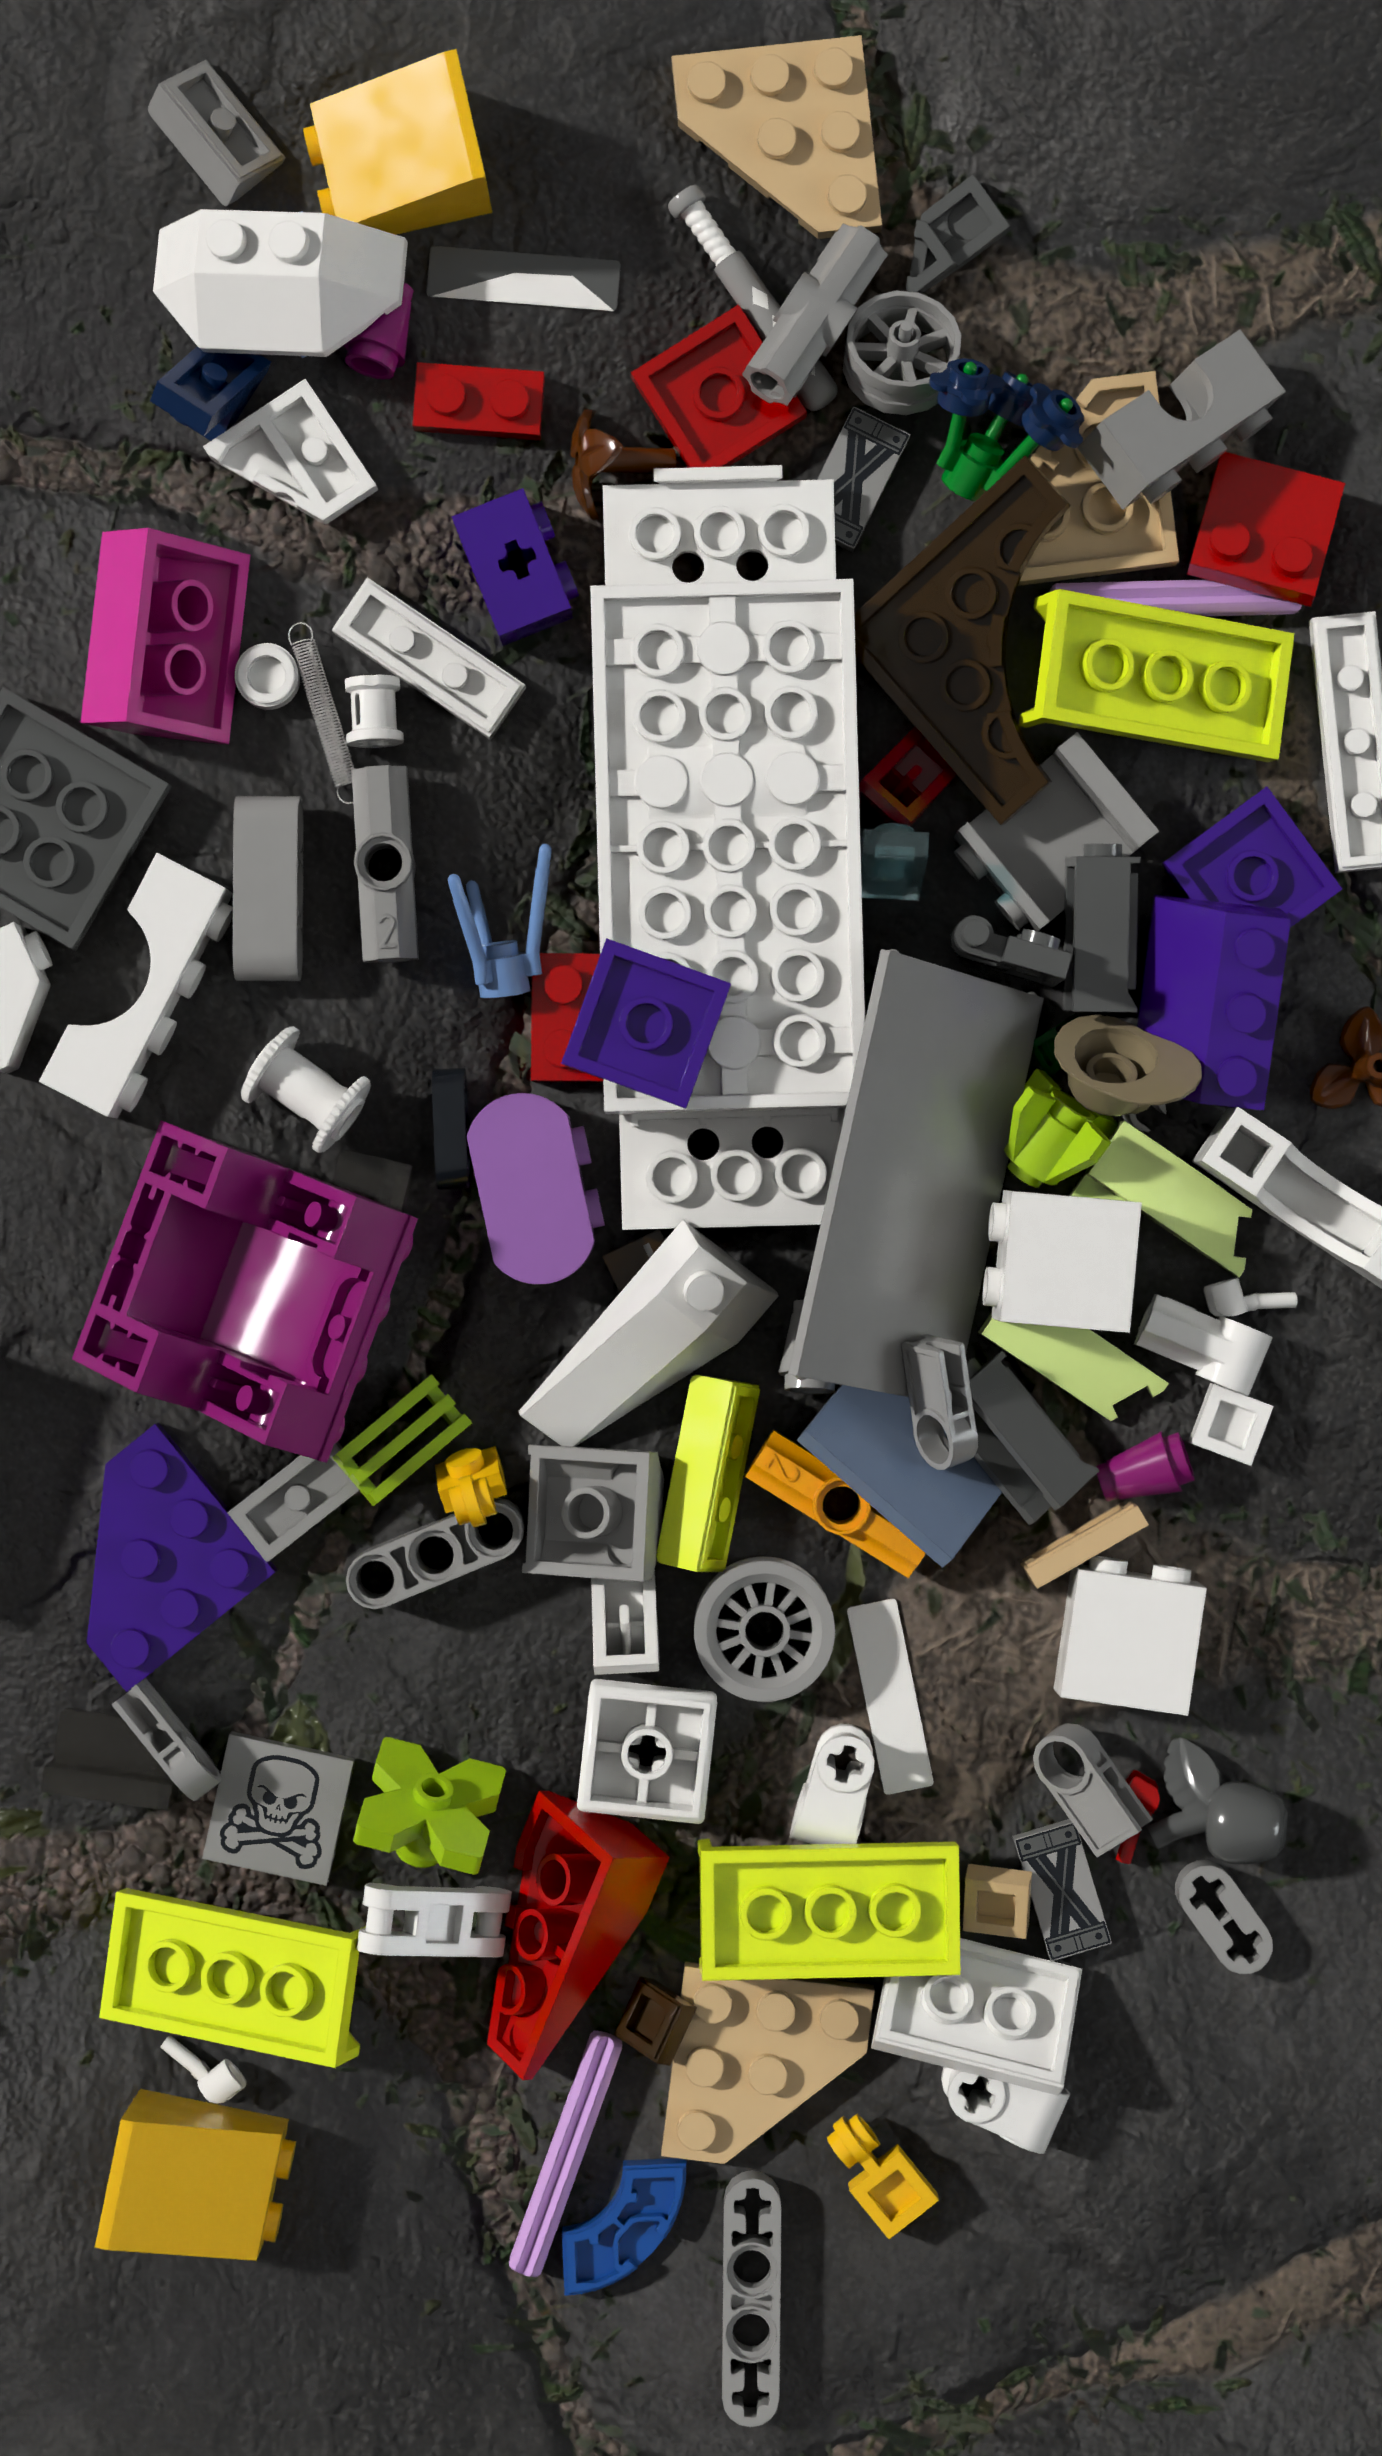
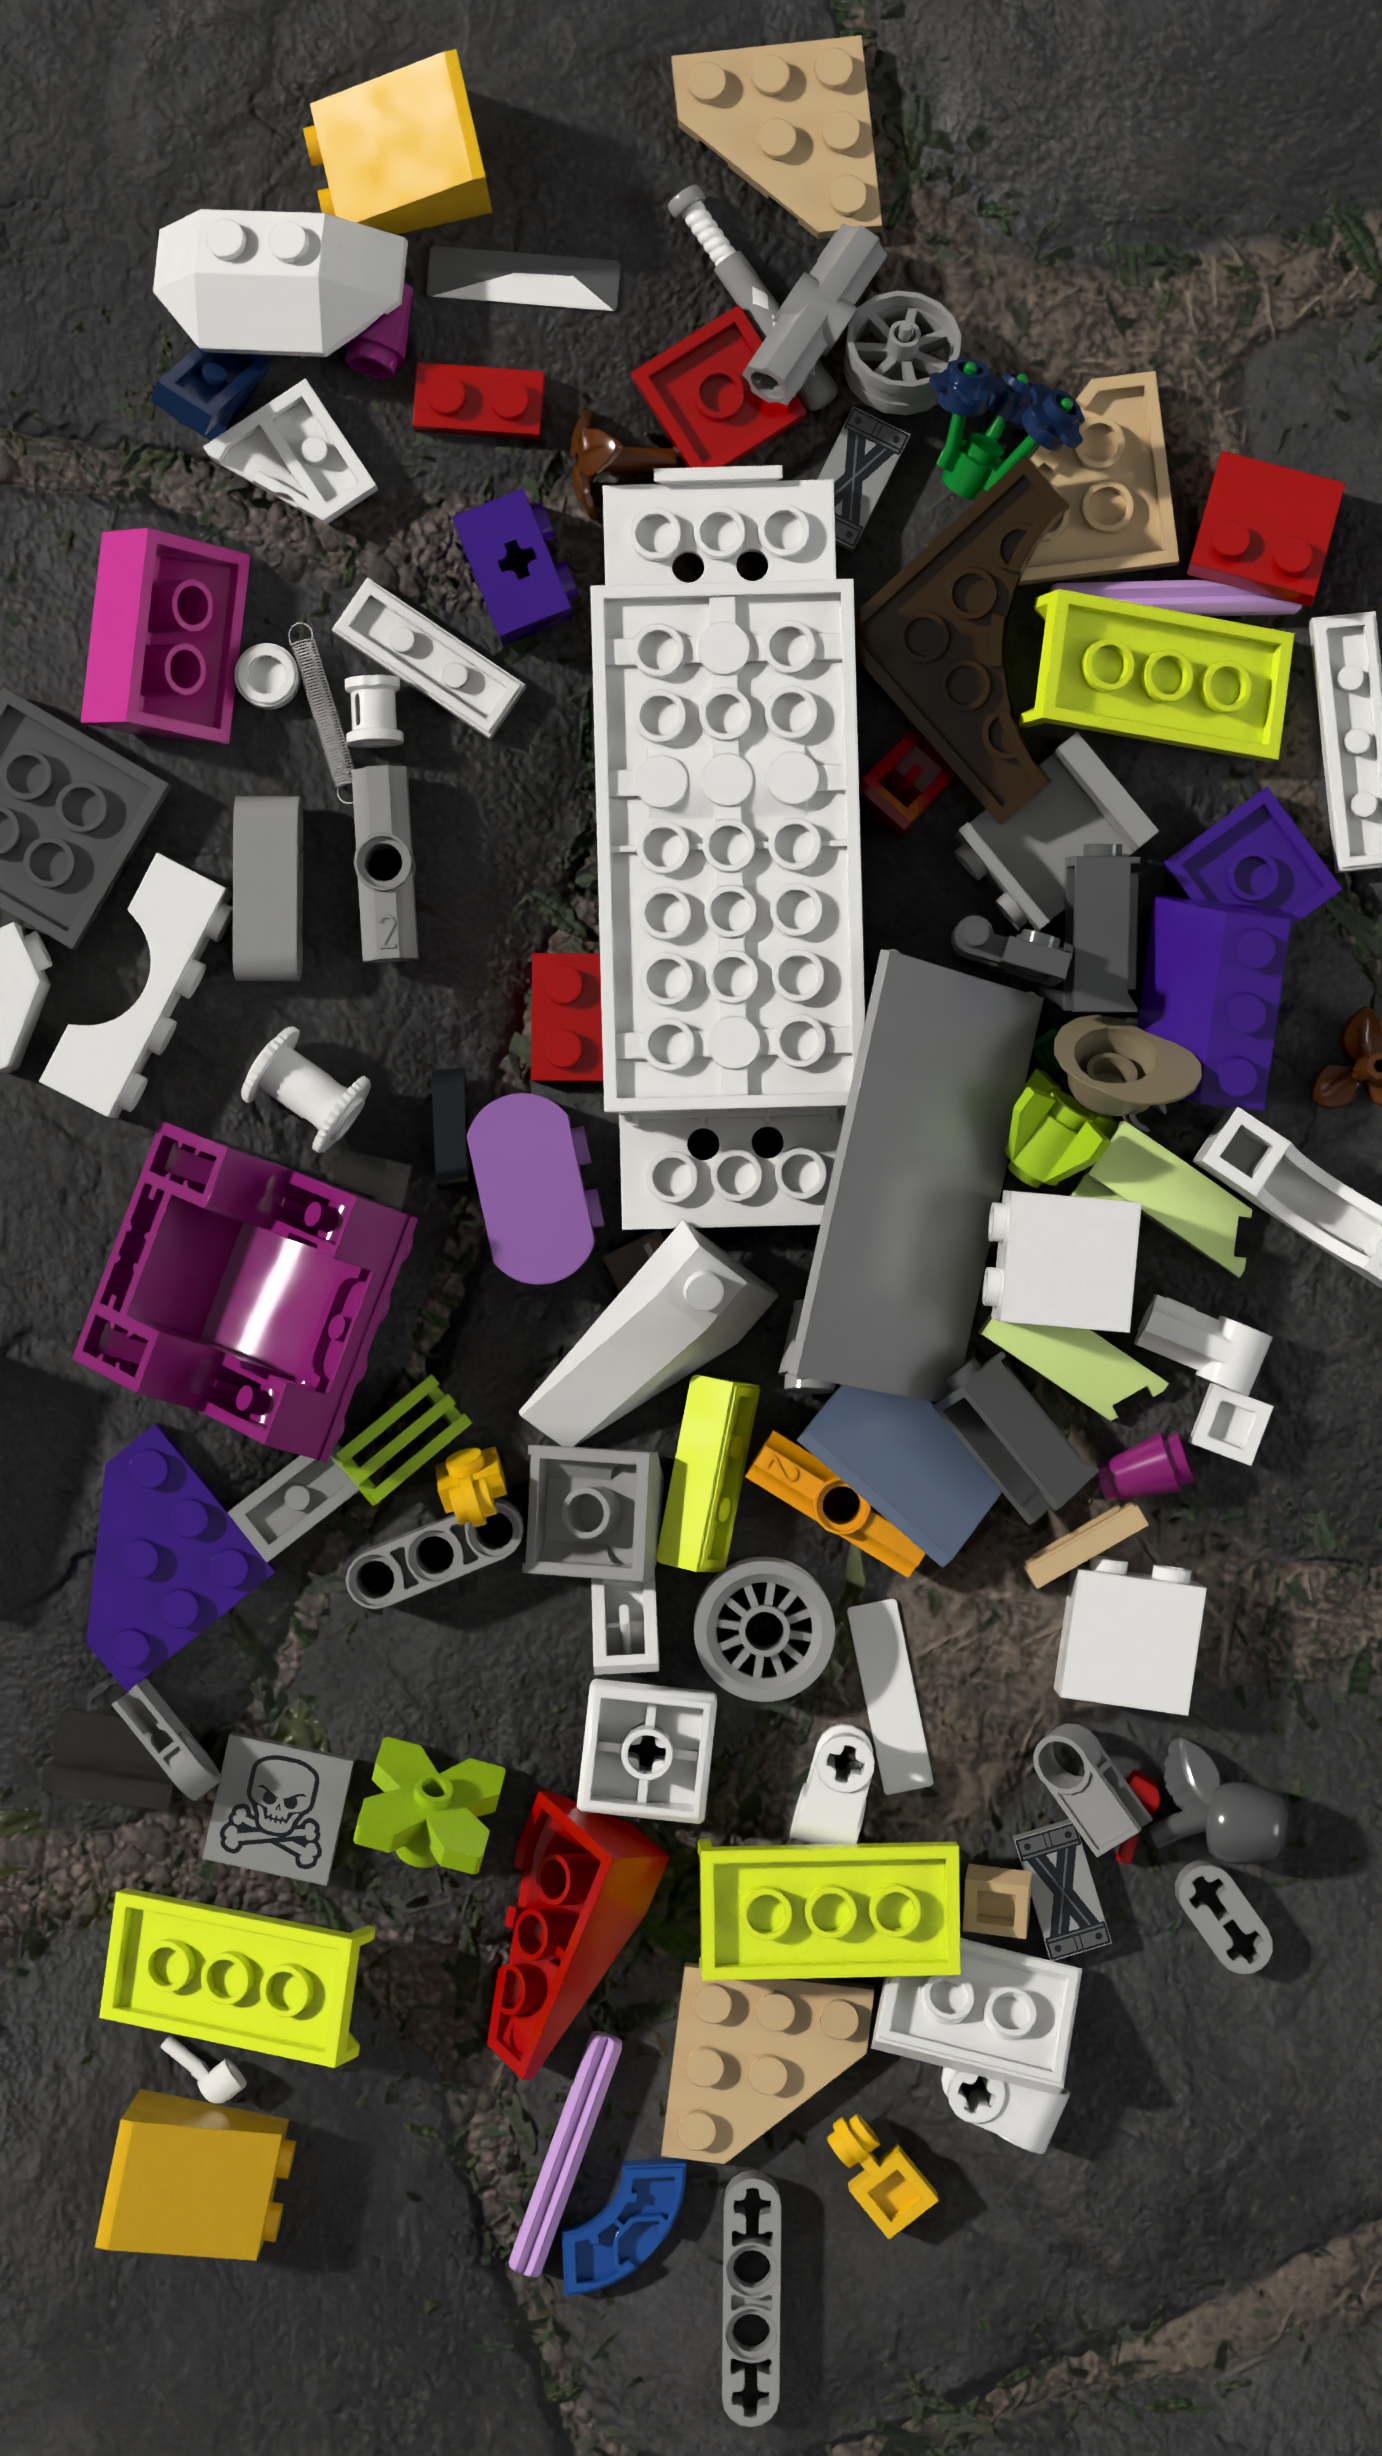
(214, 132): light grey slope -> none
(434, 1921): white plate -> none
(499, 965): medium blue plant -> none
(646, 1023): dark purple plate -> none
(655, 2021): dark brown tile -> none
(893, 862): clear light blue plate -> none
(940, 1400): light grey piece -> none
(954, 233): dark grey slope -> none
(1145, 447): light grey arch -> none
(1227, 1299): white hand -> none

